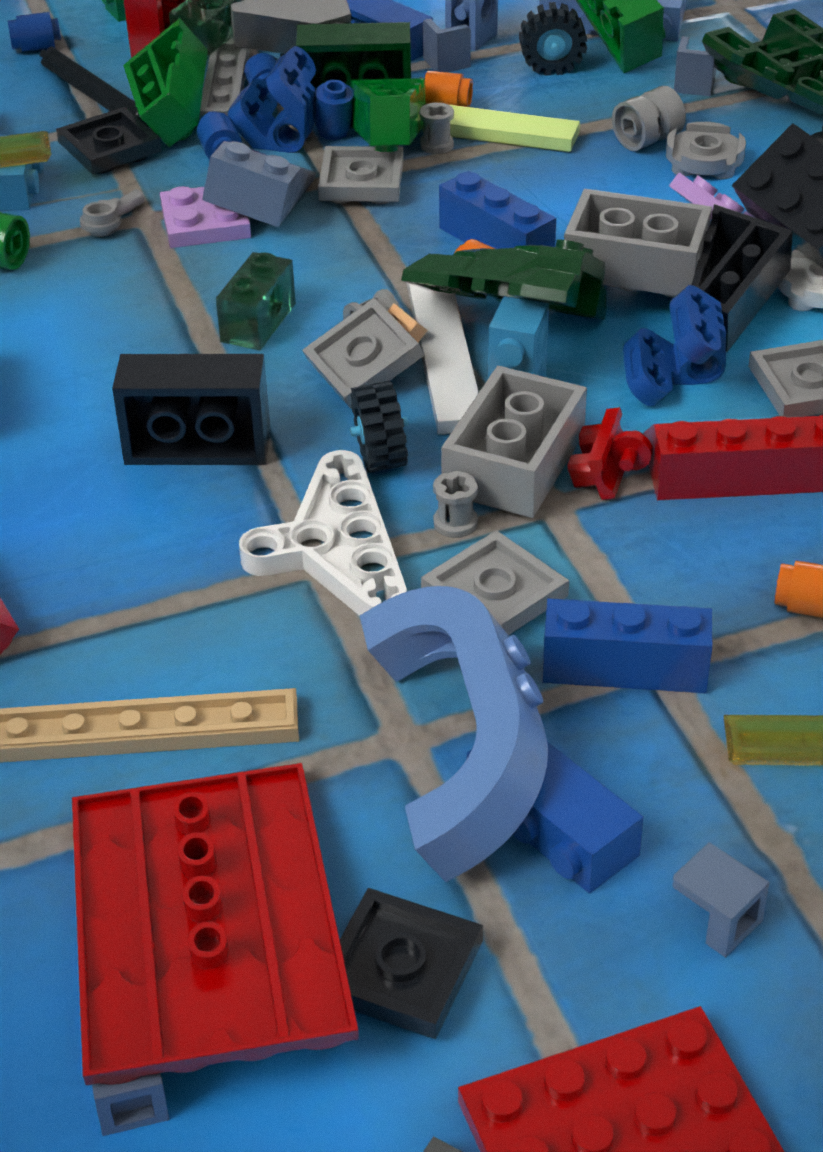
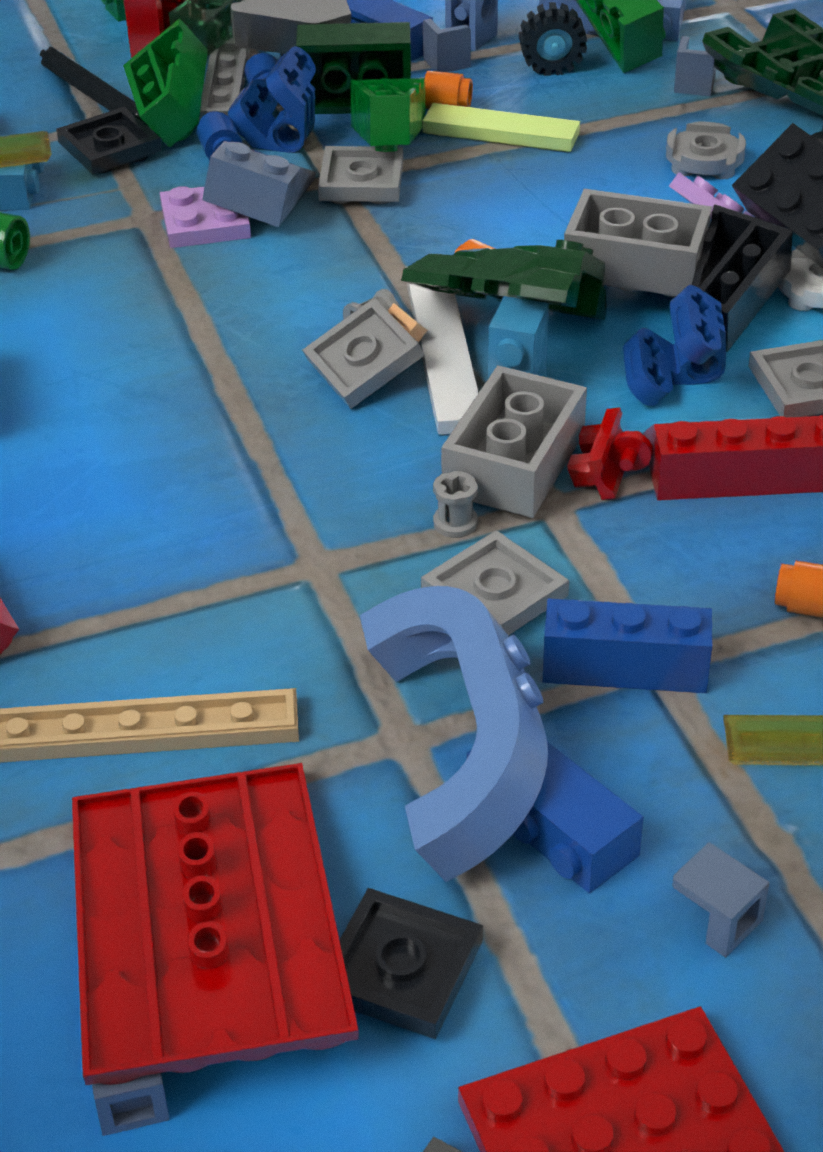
(33, 31): blue brick -> none
(104, 216): light grey plate -> none
(192, 409): black brick -> none
(256, 300): clear green brick -> none
(333, 109): blue brick -> none
(339, 558): white beam -> none
(379, 426): black wheel -> none
(436, 125): light grey bush -> none
(485, 212): blue brick -> none
(648, 118): light grey wheel -> none

